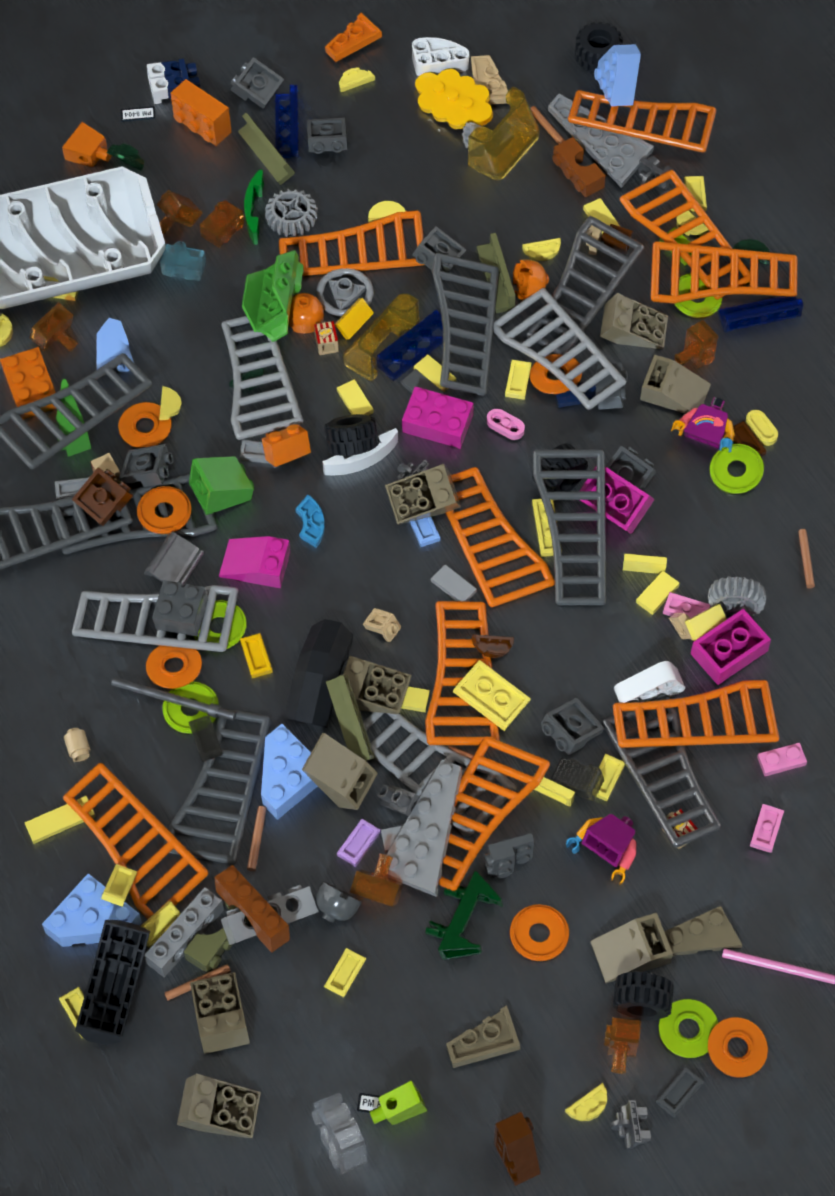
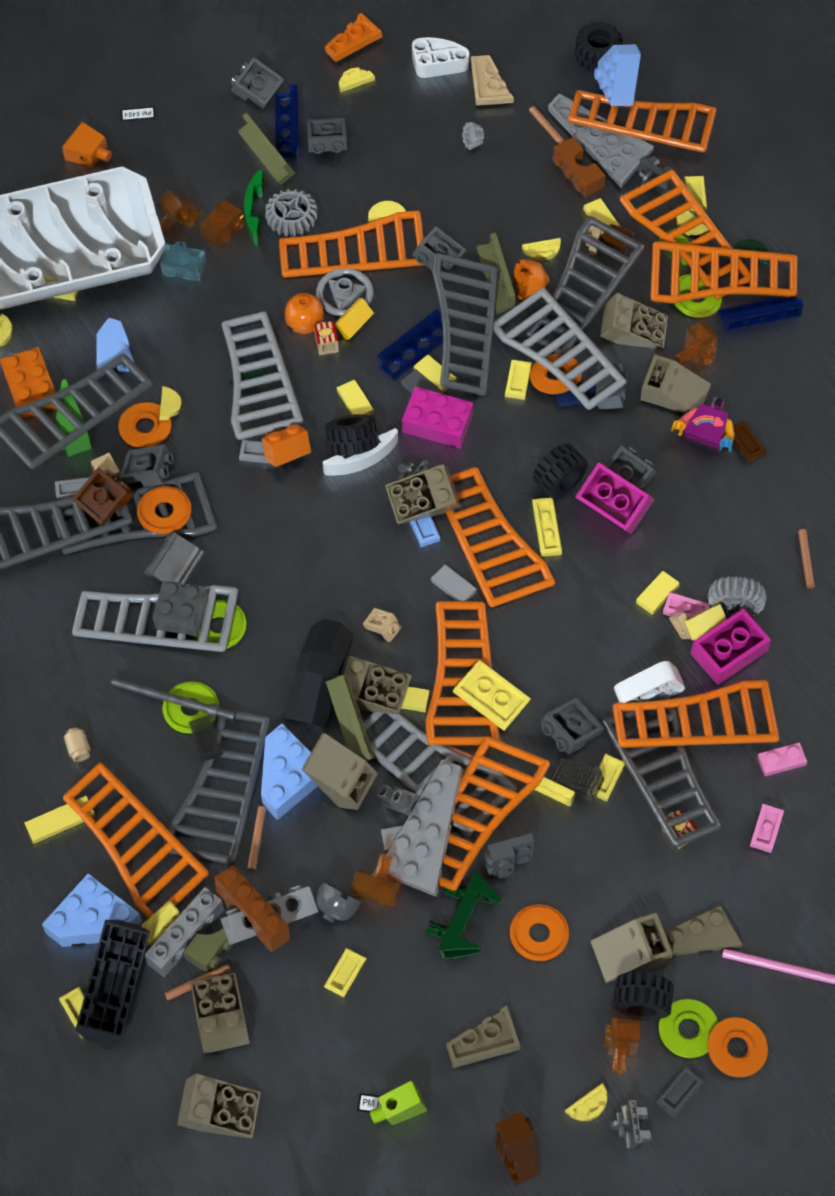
(53, 327): clear orange brick -> none
(119, 885): light yellow tile -> none
(127, 154): clear green tile -> none
(168, 75): hips -> none
(171, 680): orange piece -> none
(201, 112): orange brick -> none
(220, 483): bright green slope -> none
(256, 560): dark pink slope -> none
(256, 655): yellow tile -> none
(270, 295): bright green slope -> none
(313, 521): dark azure tile -> none
(340, 1133): clear brick -> none
(358, 842): lavender tile -> none
(396, 317): clear yellow windscreen -> none
(454, 98): yellow plate -> none
(492, 645): reddish brown tile -> none
(499, 150): clear yellow windscreen -> none
(506, 424): bright pink plate -> none
(599, 516): dark grey bar -> none
(609, 839): magenta torso -> none
(644, 563): light yellow tile -> none
(741, 484): lime piece -> none
(761, 427): light yellow tile -> none

